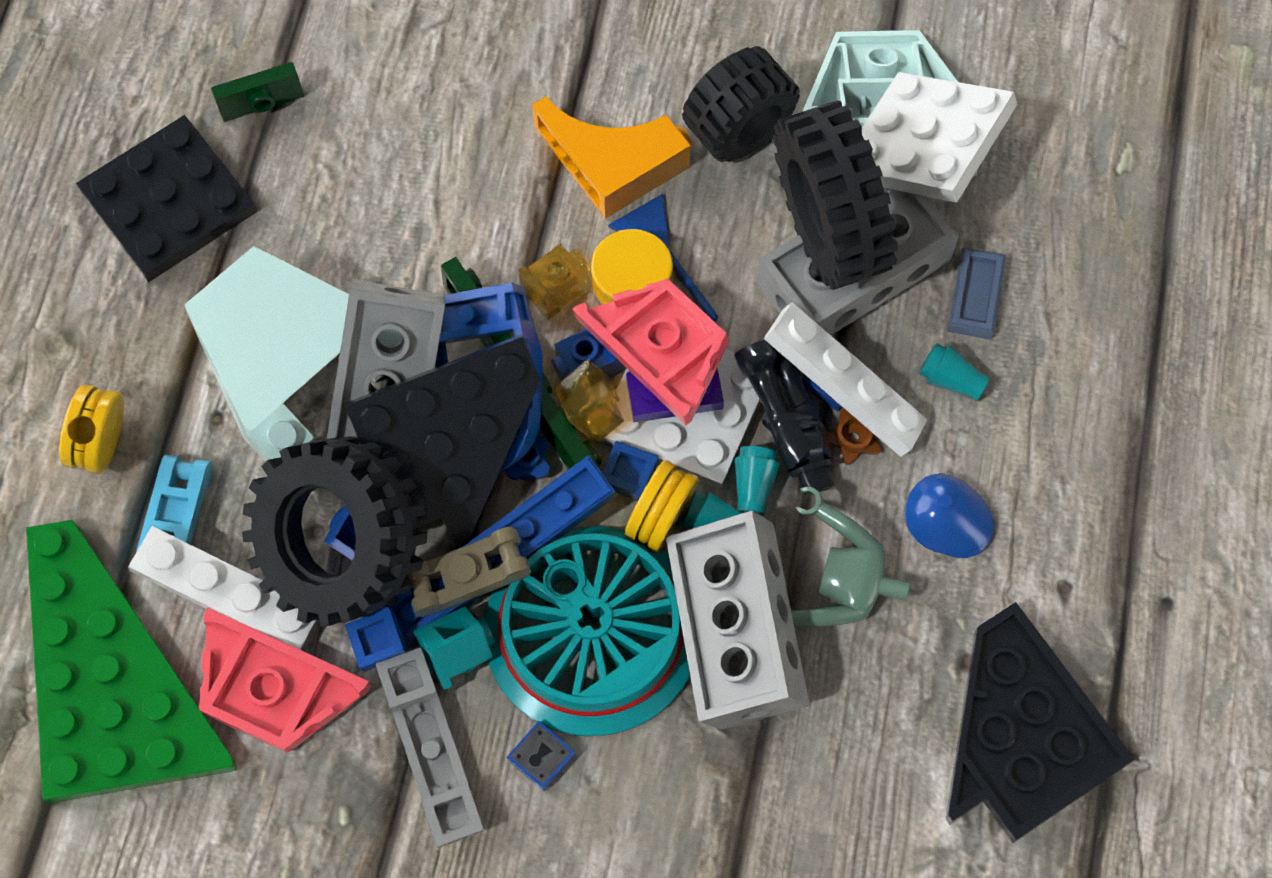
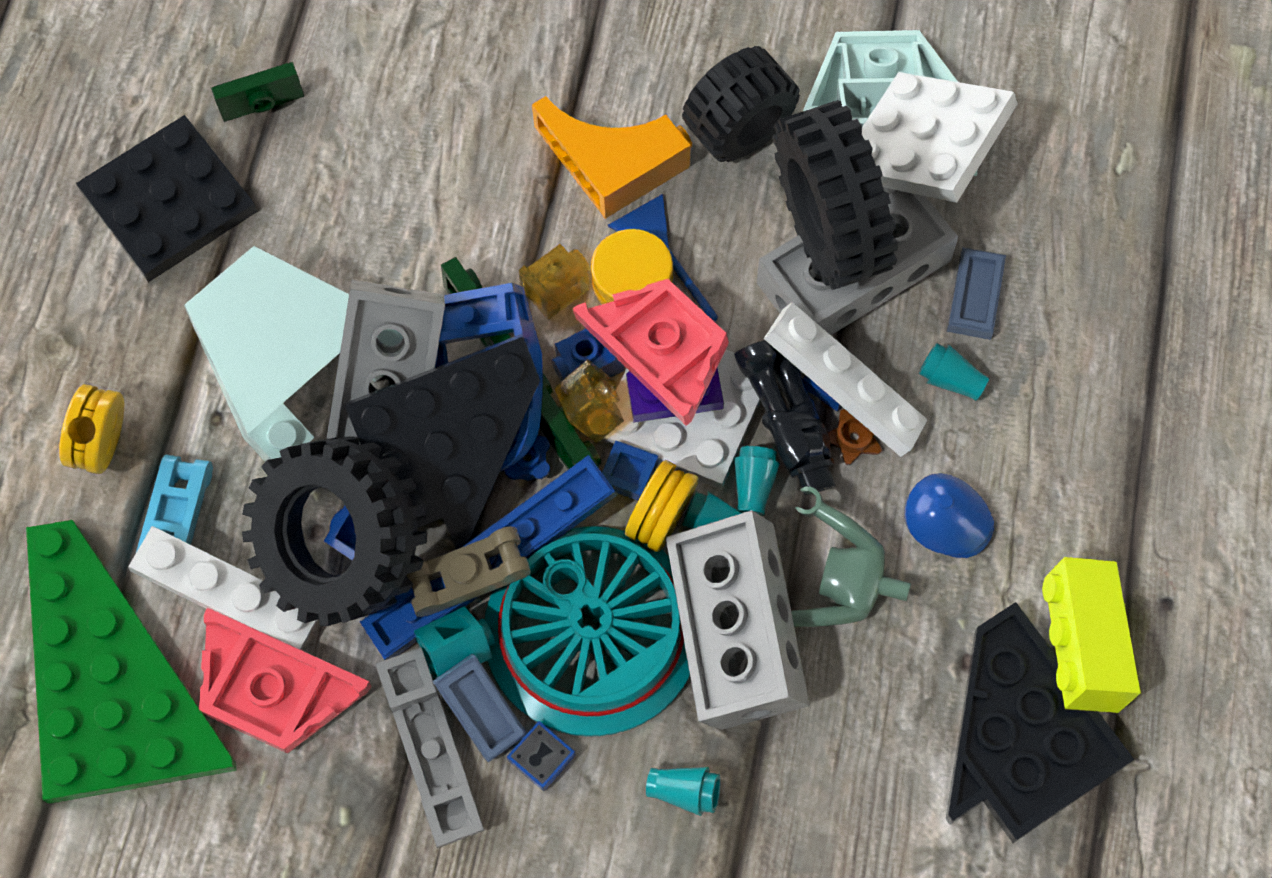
(376, 638): blue plate -> none
(479, 707): none -> sand blue tile
(686, 788): none -> teal cone
(1091, 635): none -> neon yellow brick

